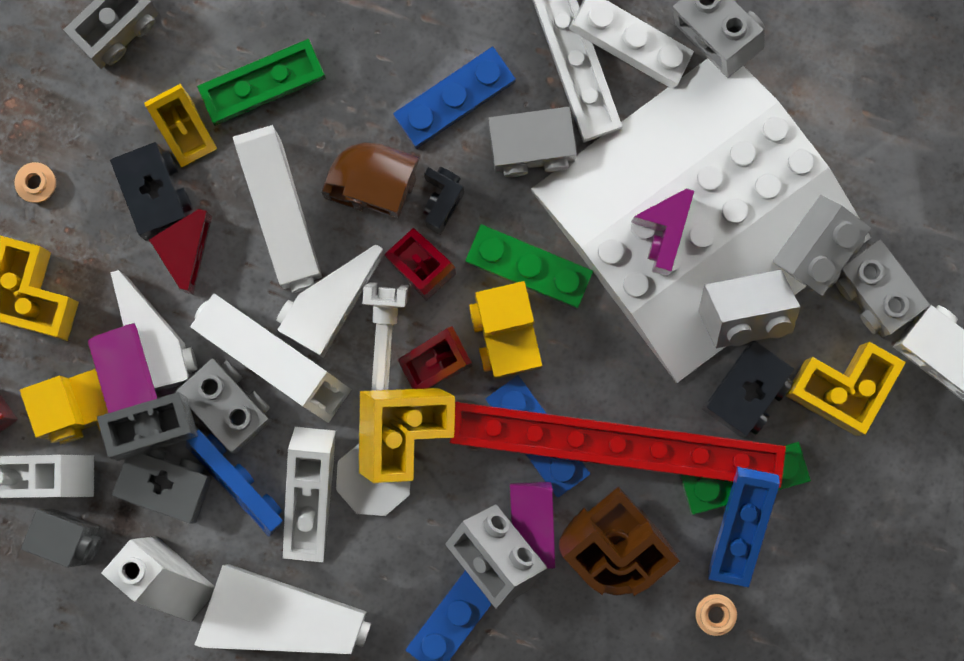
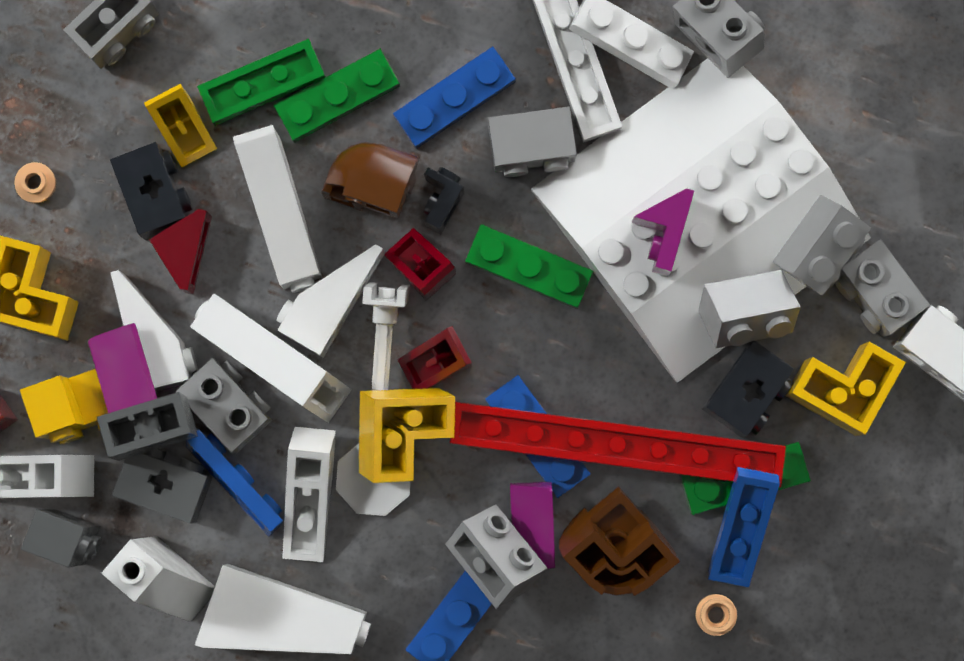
(337, 95): none -> green plate
(507, 329): yellow brick -> none

